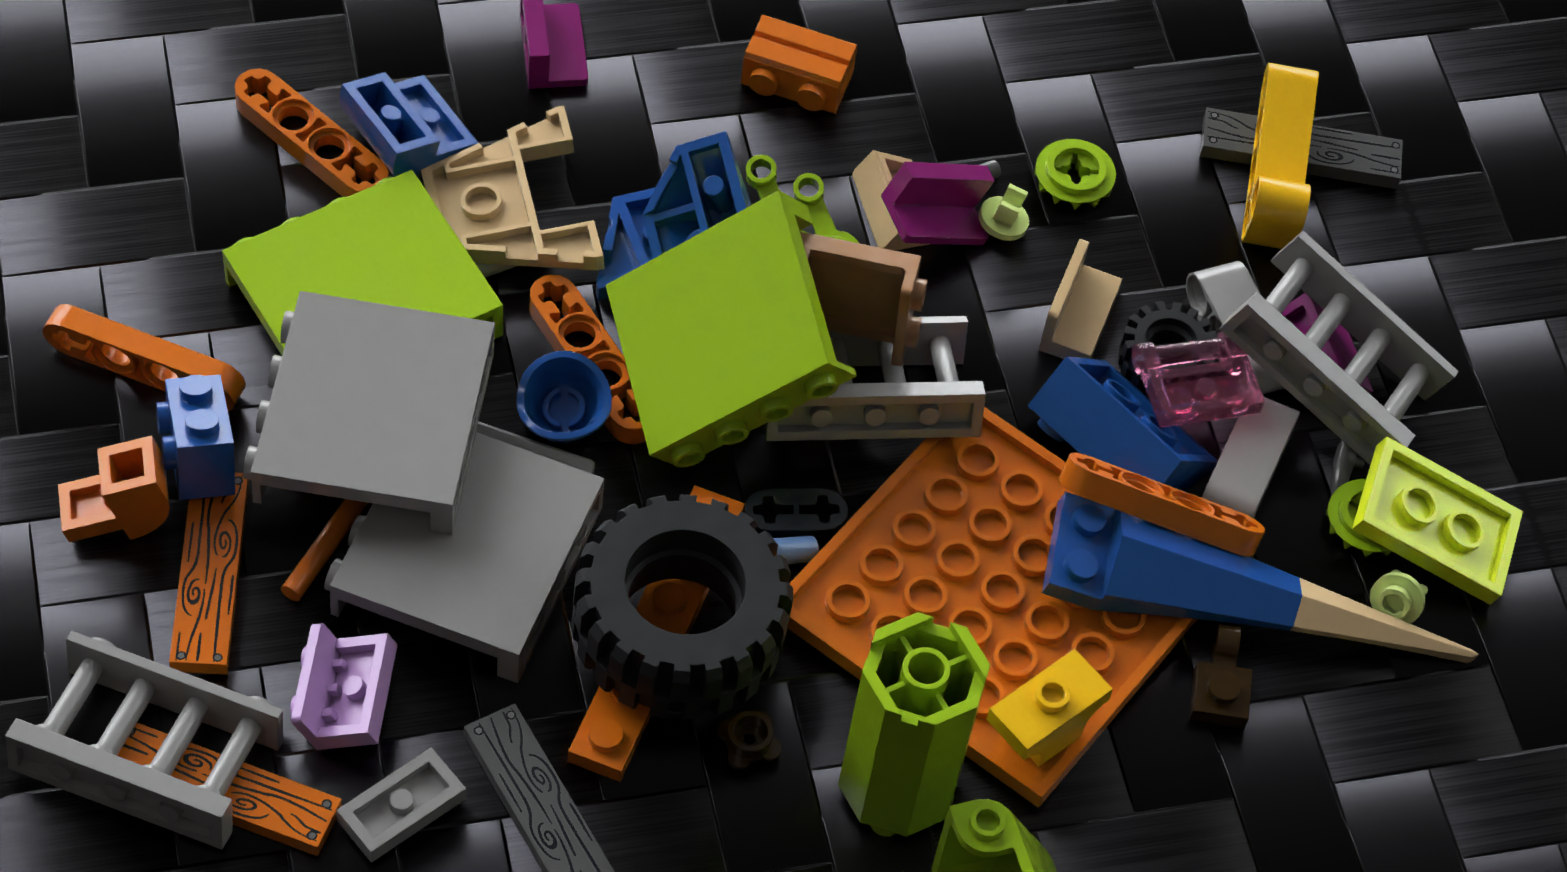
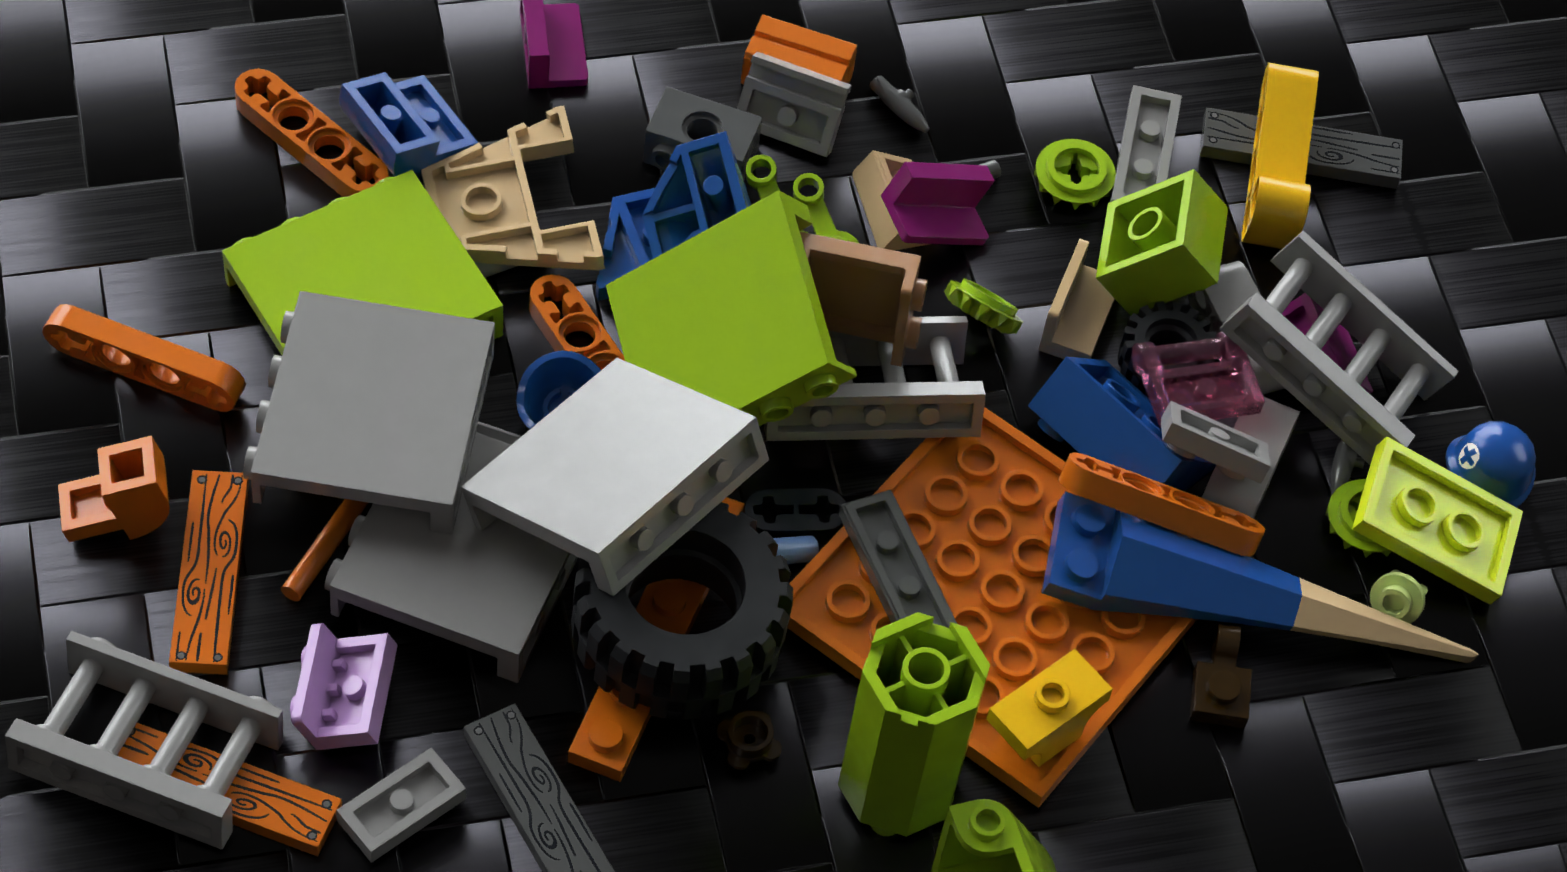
(198, 436): blue brick -> none
(619, 470): none -> panel
(687, 117): none -> dark grey brick
(794, 103): none -> light grey plate
(893, 559): none -> dark grey tile
(899, 103): none -> dark grey helmet
(984, 305): none -> lime gear
(1004, 215): yellowish green plate -> none
(1146, 140): none -> light grey plate
(1162, 242): none -> lime brick
(1229, 449): none -> light grey plate
(1495, 459): none -> blue helmet

